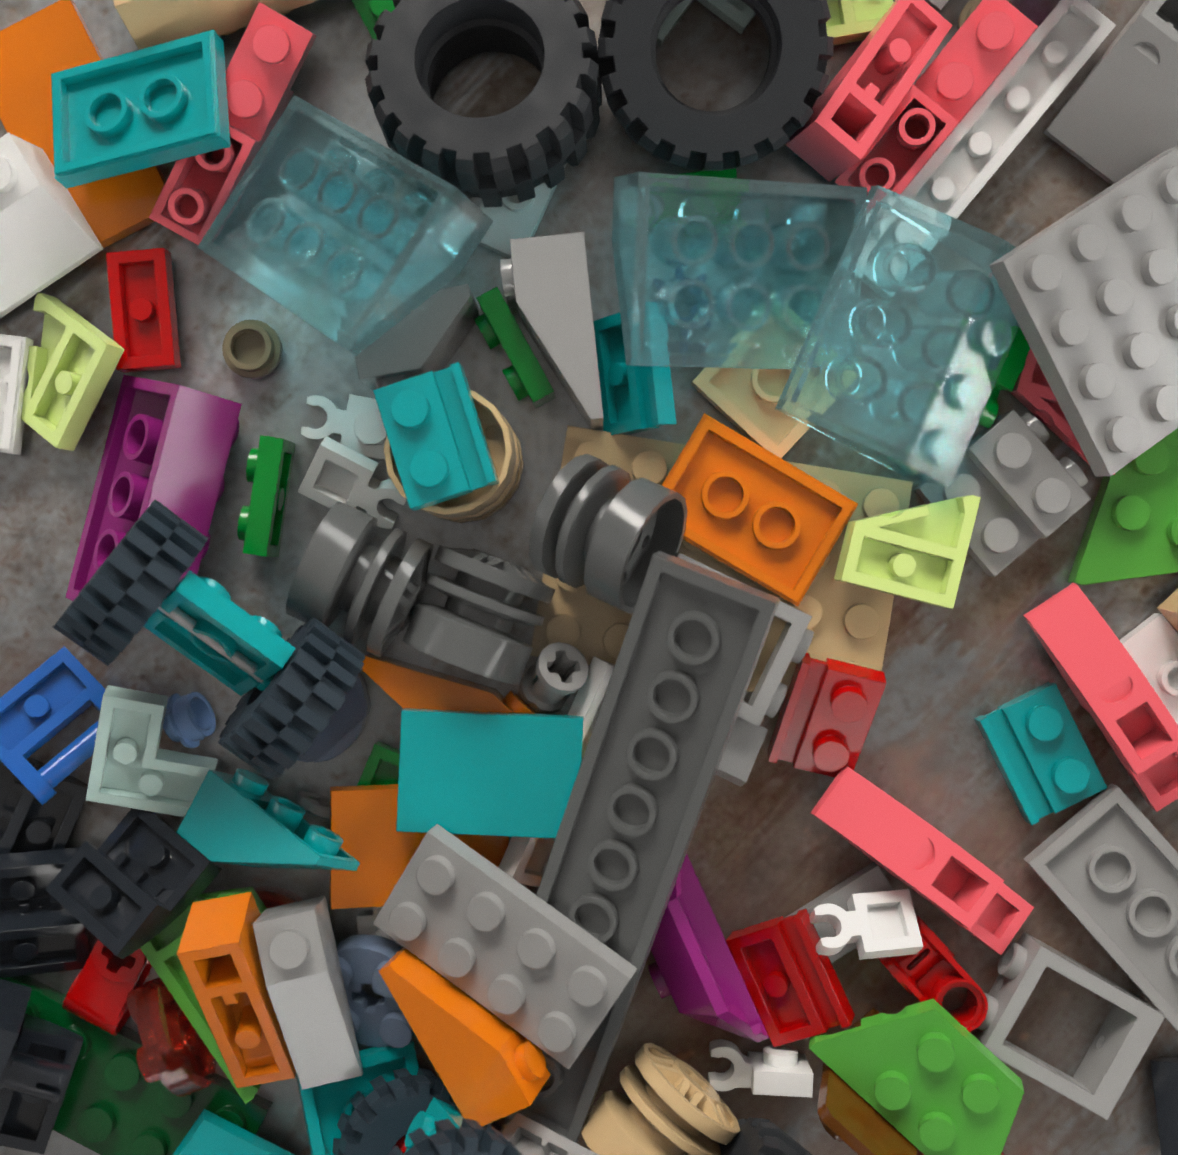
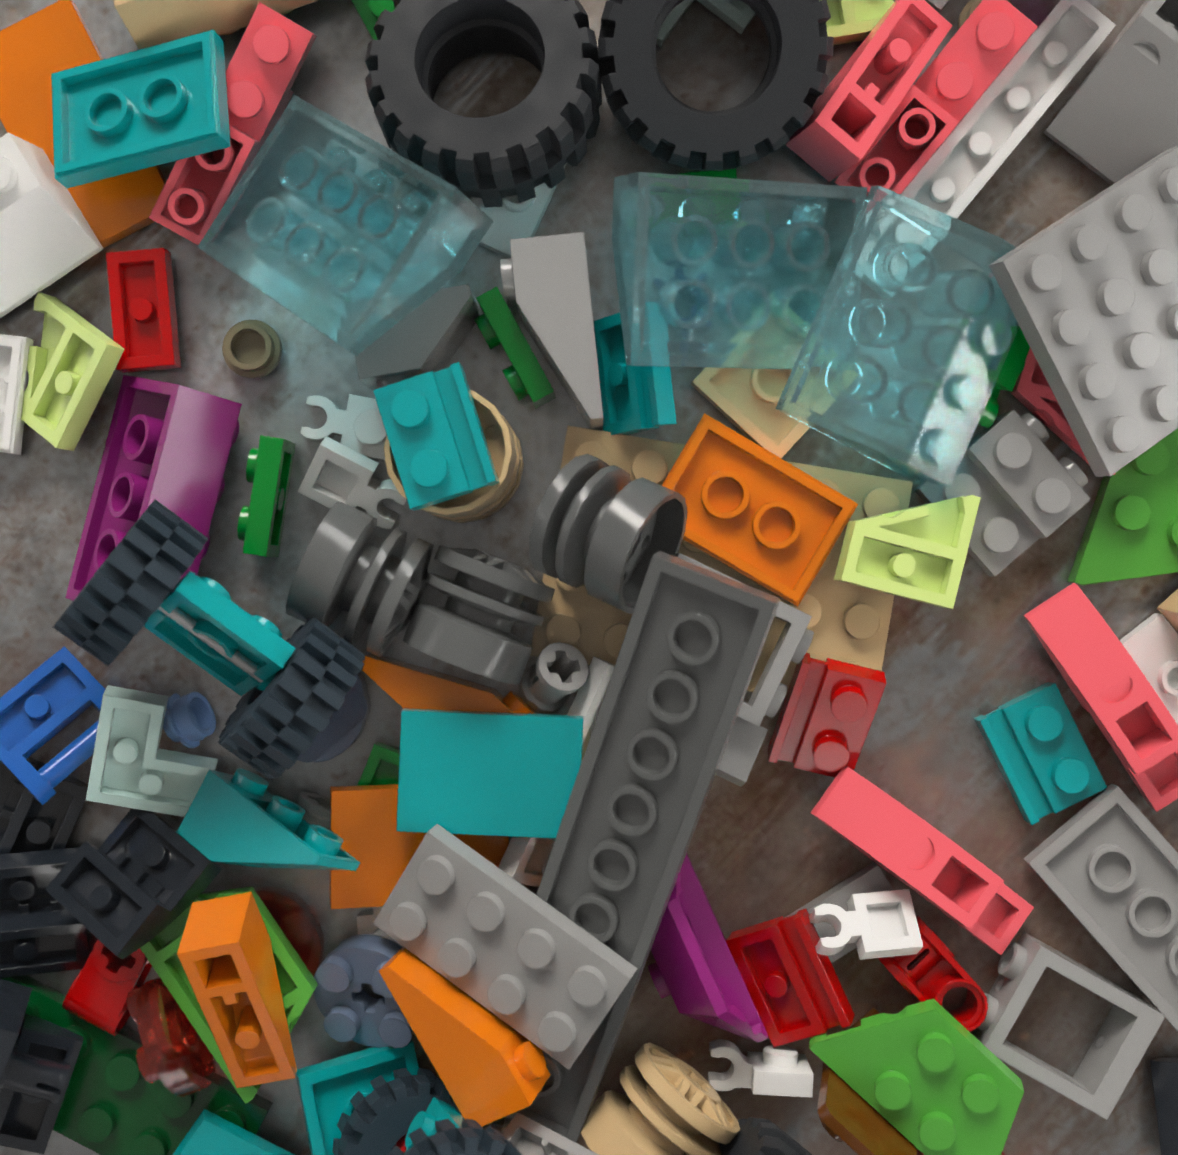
(308, 991): light grey slope -> none

